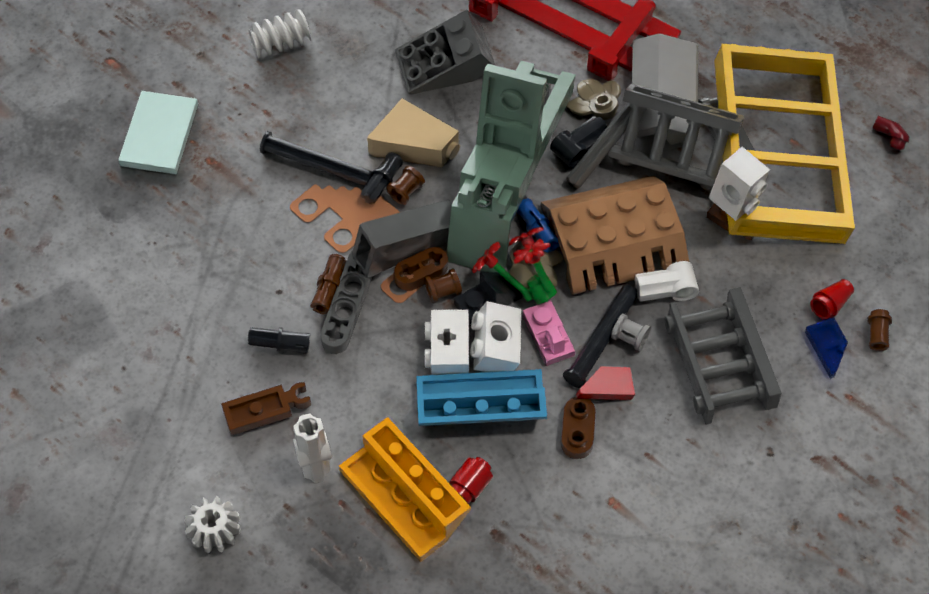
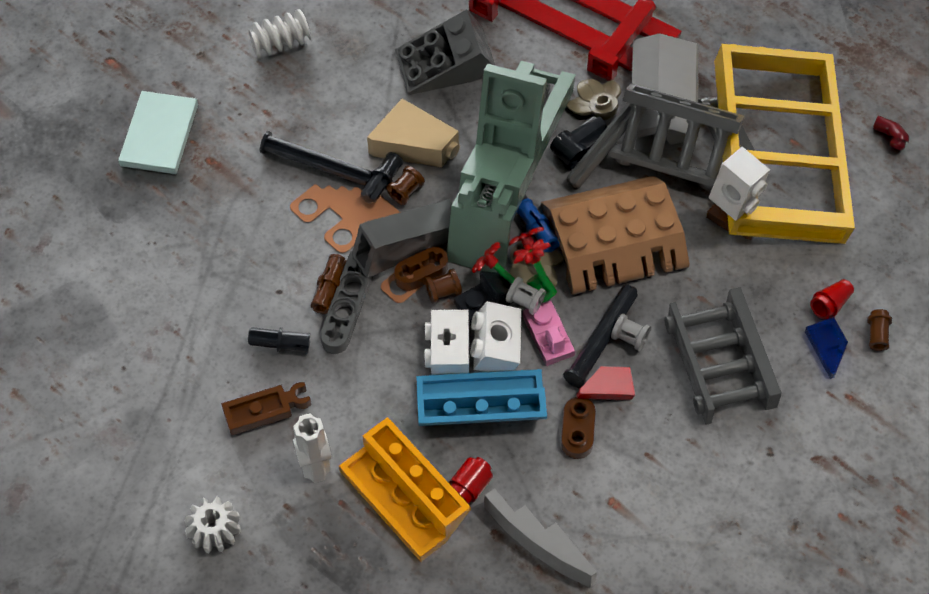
(525, 295): none -> light grey bush
(547, 544): none -> light grey slope
(675, 282): white piece -> none

